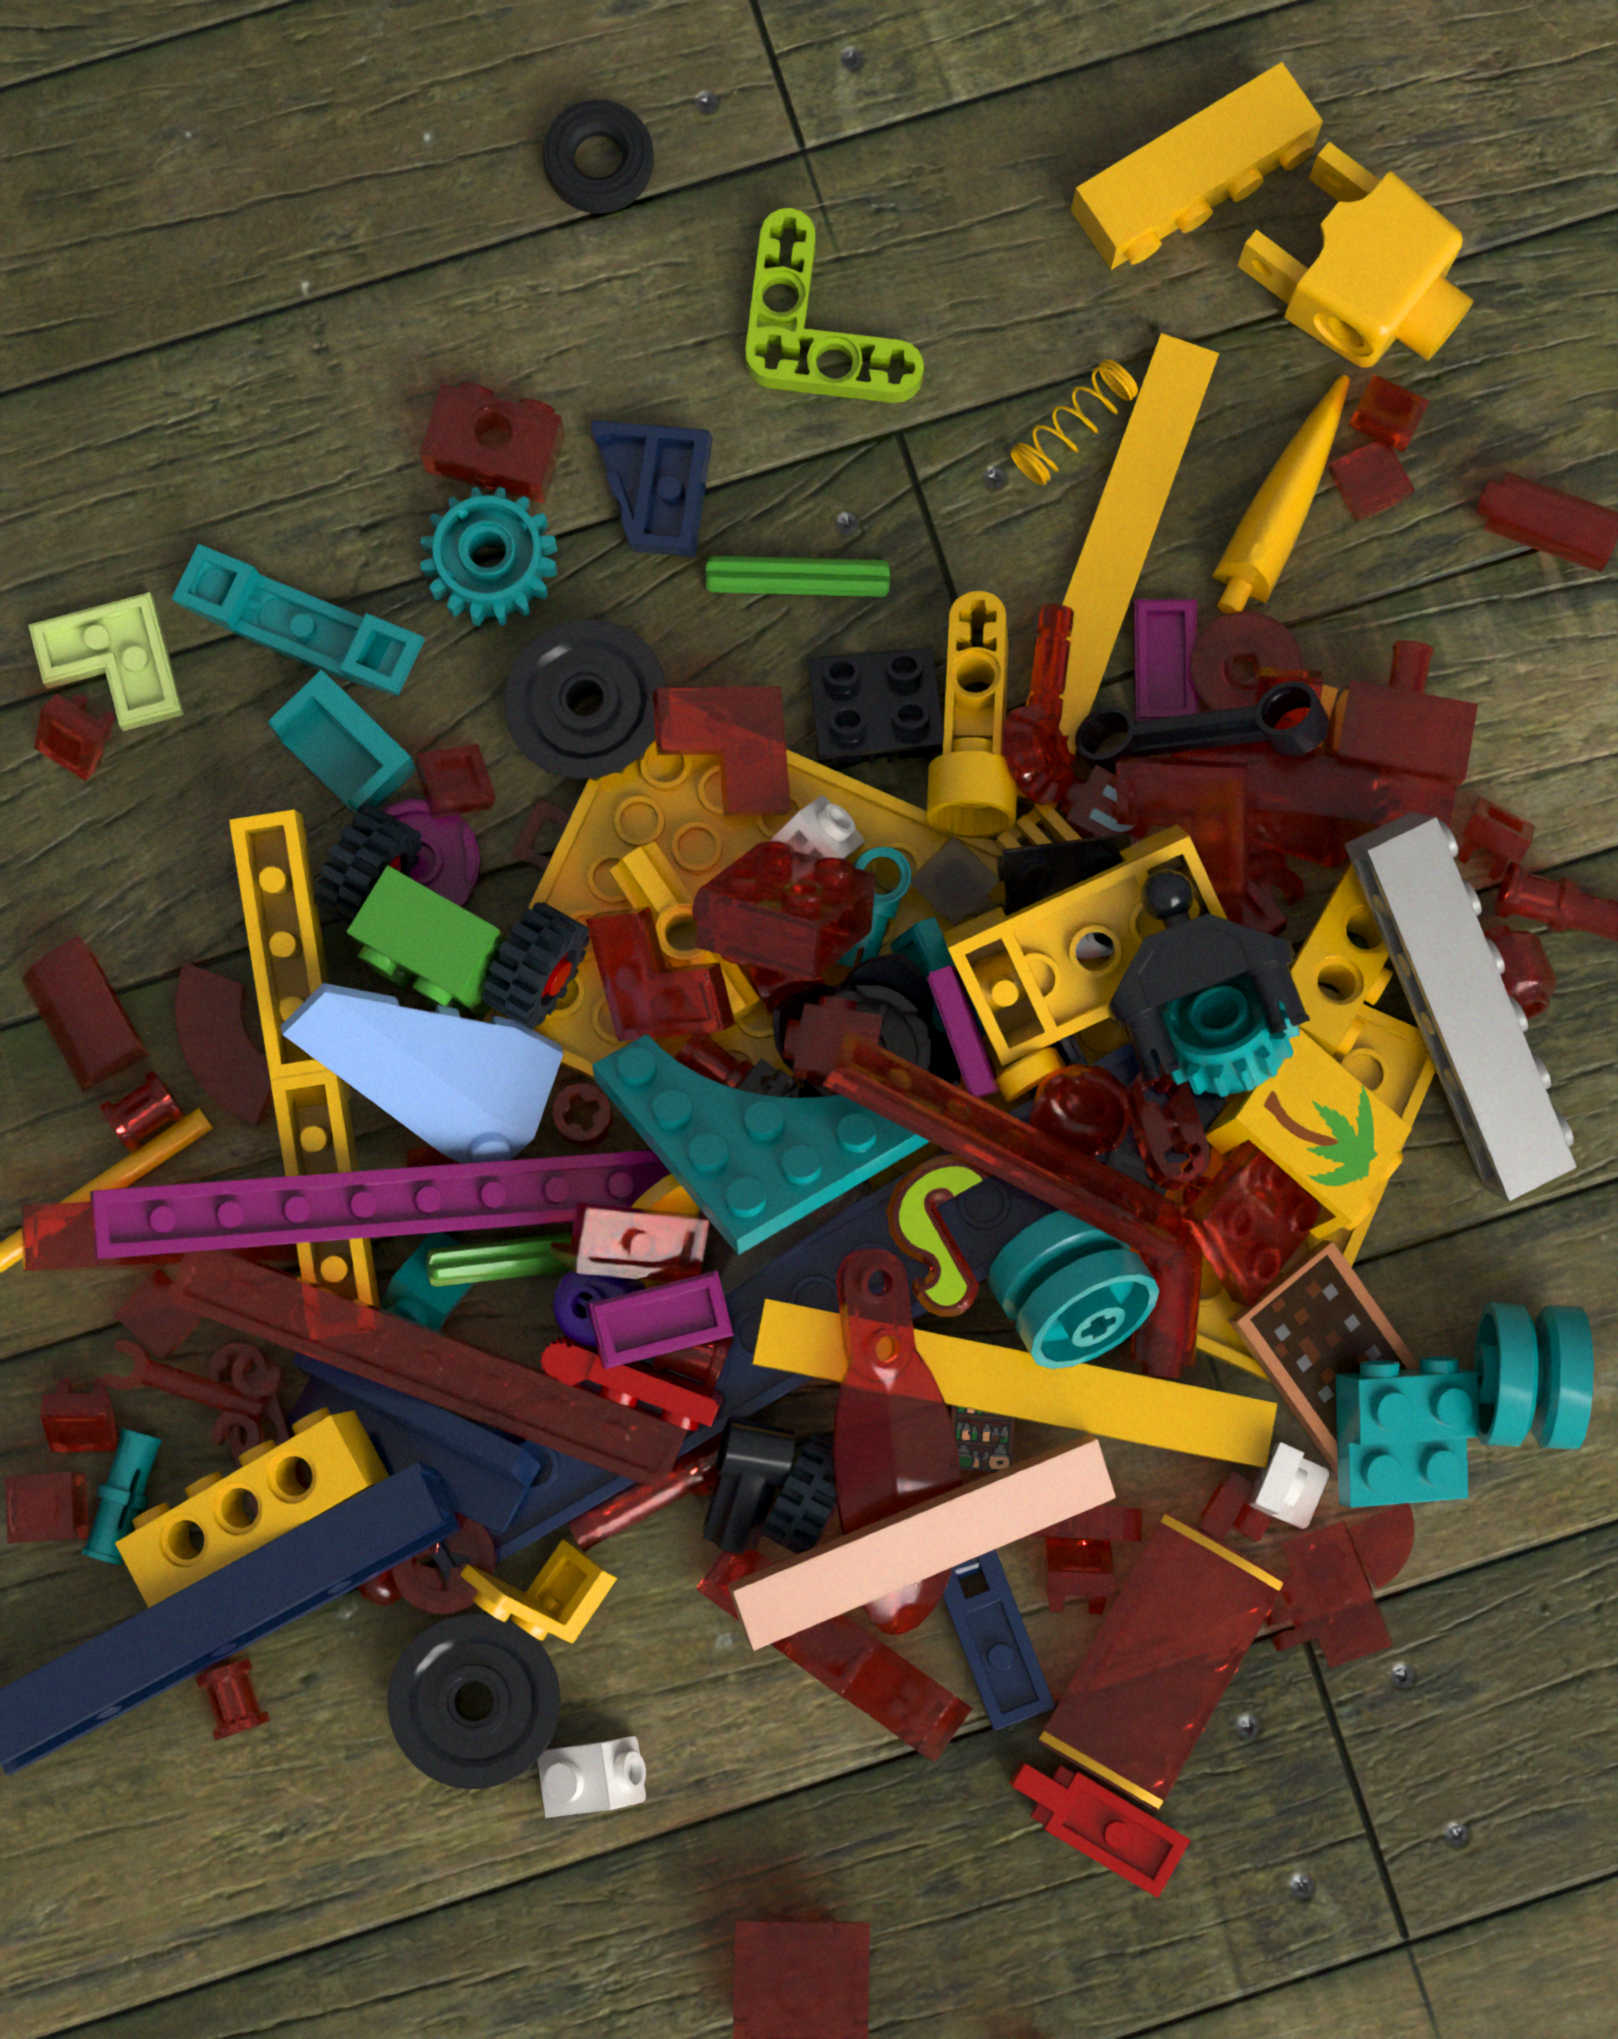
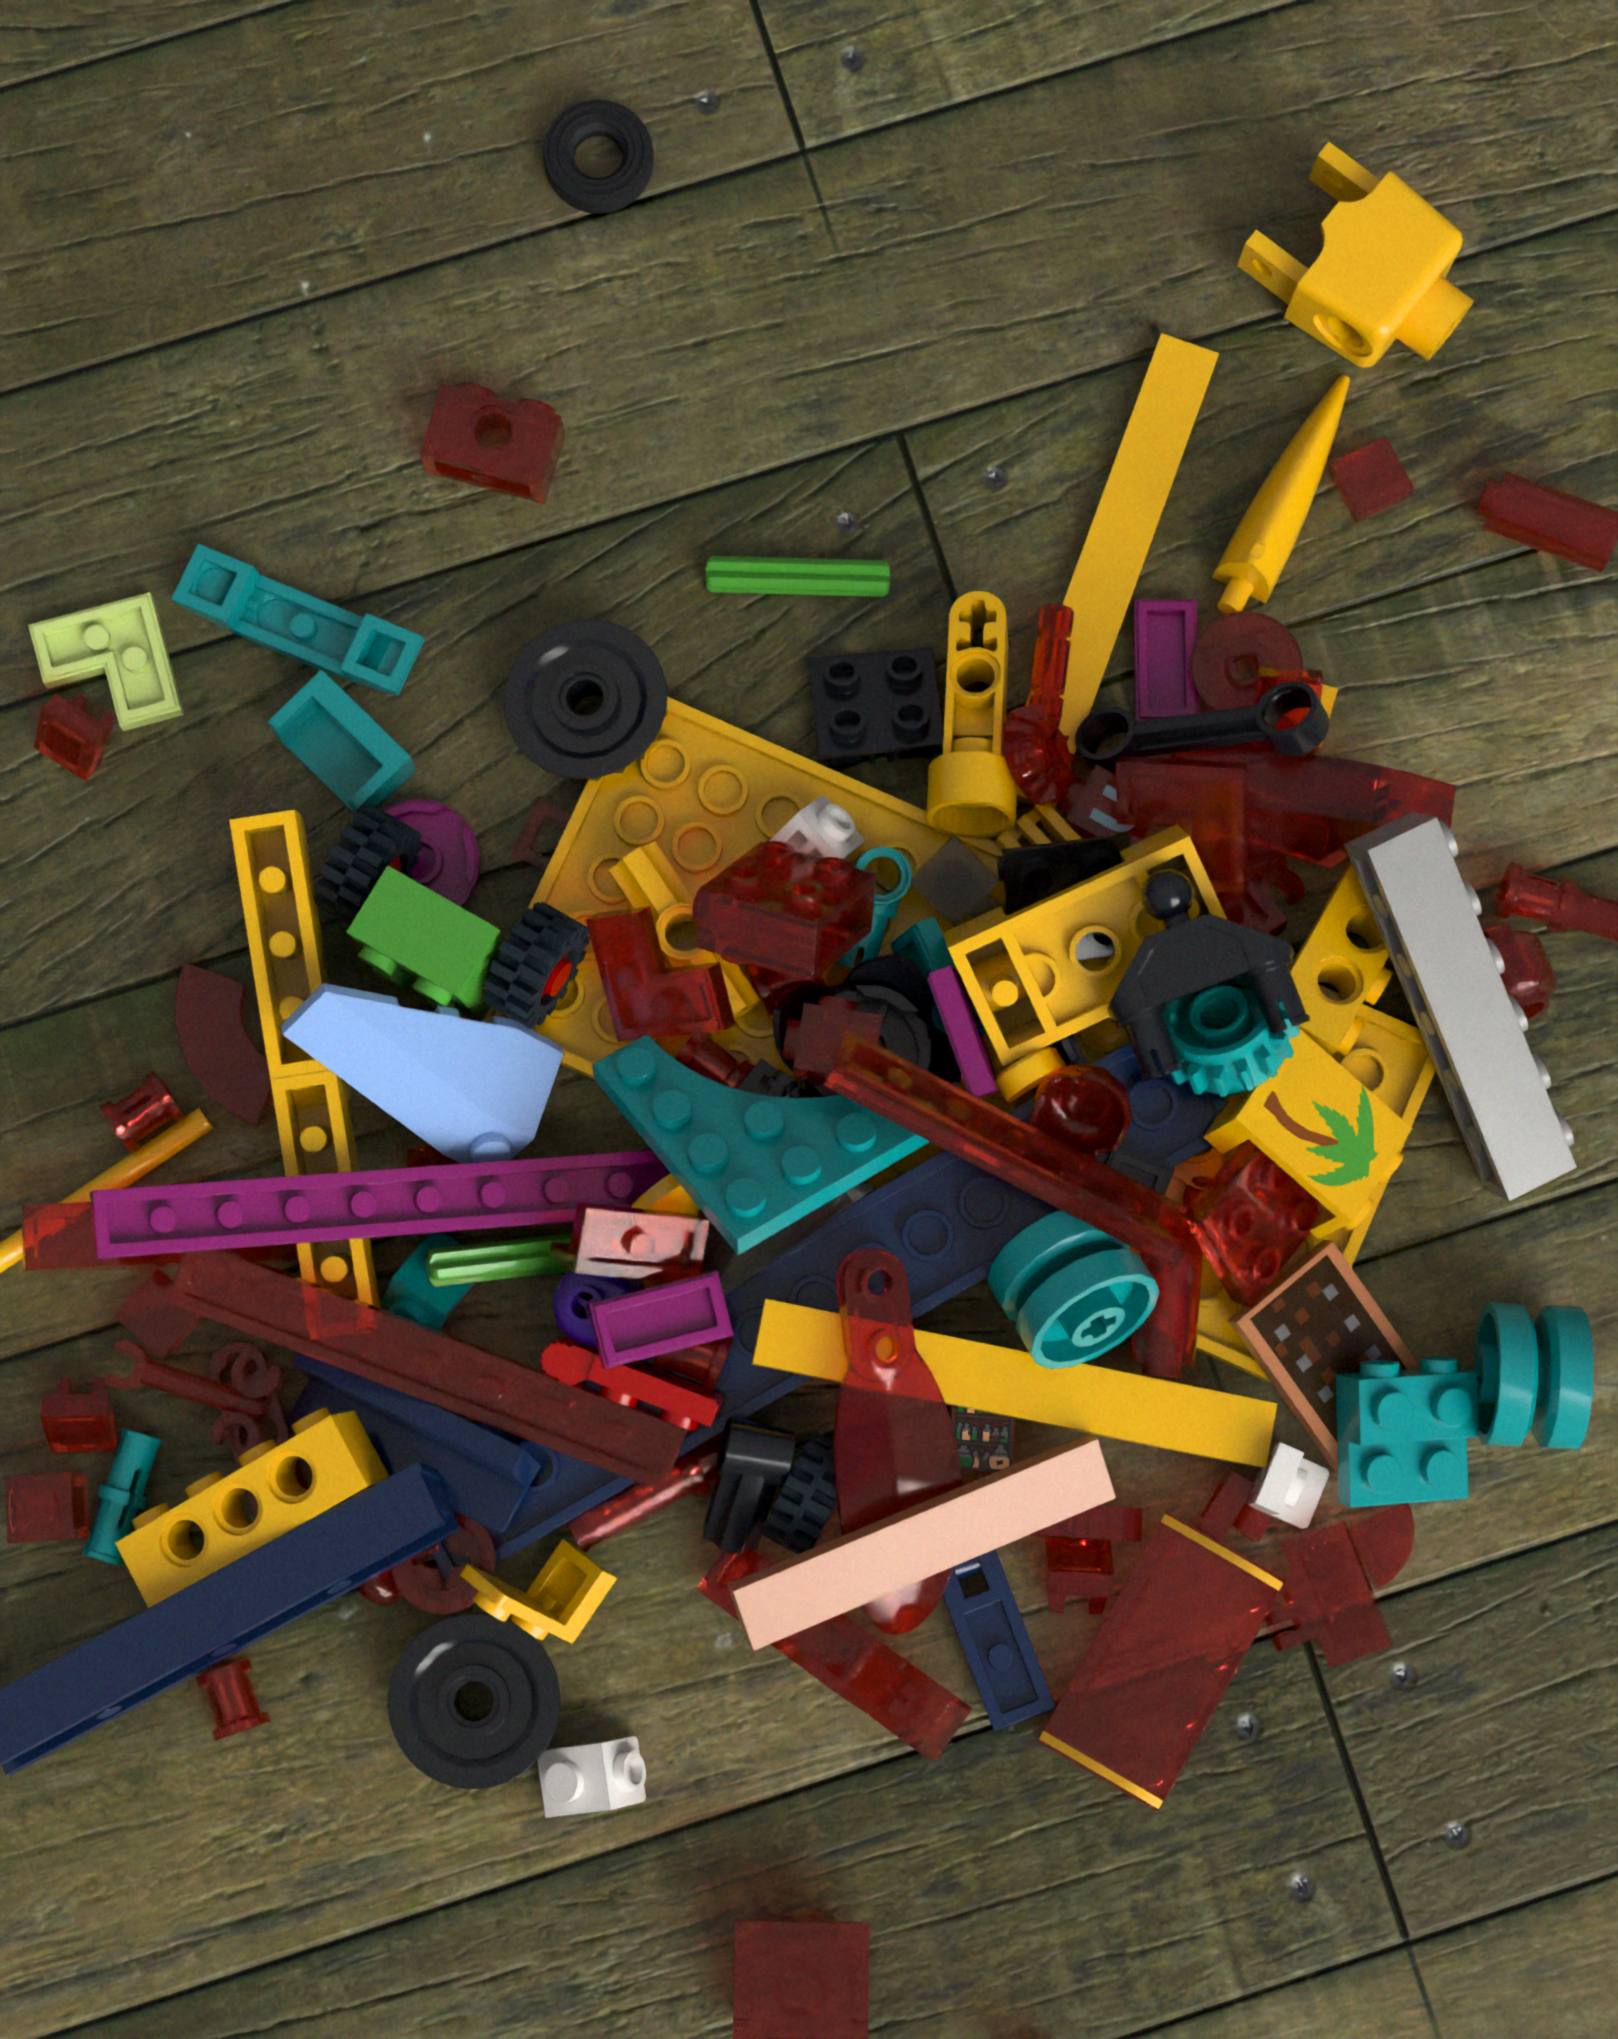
(83, 1013): clear red brick -> none
(455, 781): clear red tile -> none
(483, 523): teal gear -> none
(564, 1112): clear red bush -> none
(657, 482): dark blue wing -> none
(742, 728): clear red tile -> none
(789, 330): lime beam -> none
(923, 1235): animal -> none
(1103, 1826): red hinge -> none
(1117, 380): yellow piece -> none
(1180, 1122): clear red beam -> none
(1197, 167): yellow brick -> none
(1388, 413): clear red tile -> none
(1403, 724): clear red brick -> none
(1497, 830): clear red tile -> none

